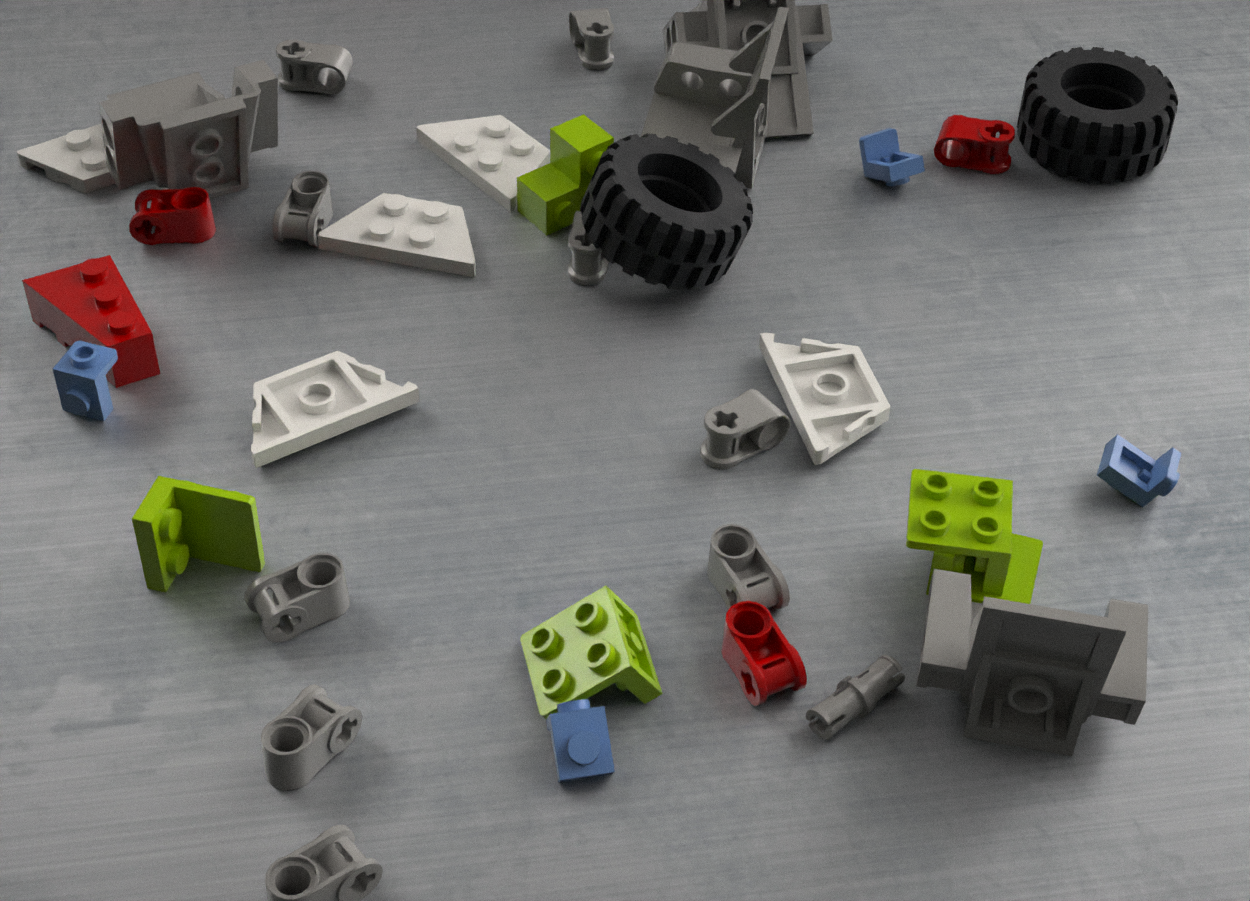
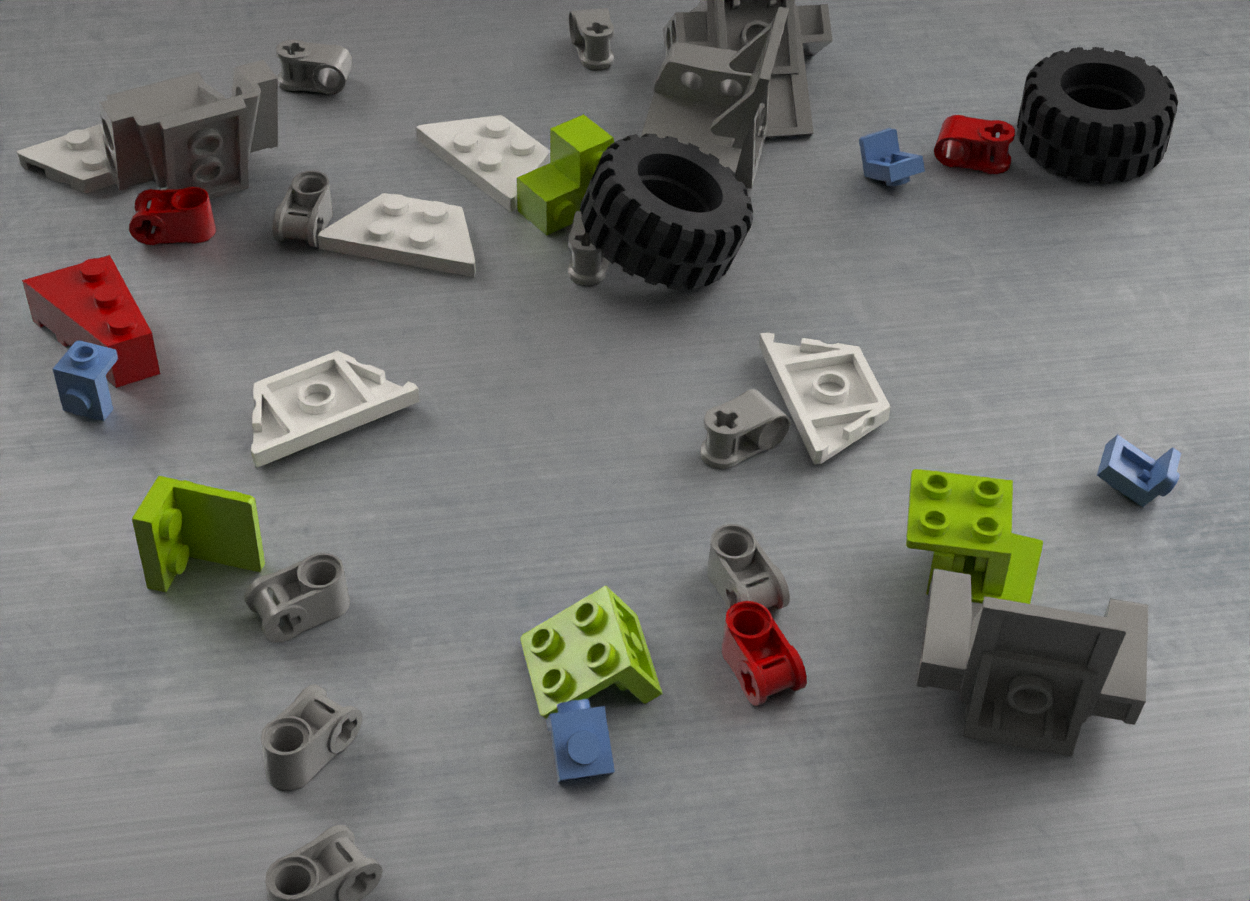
(855, 697): light grey pin -> none

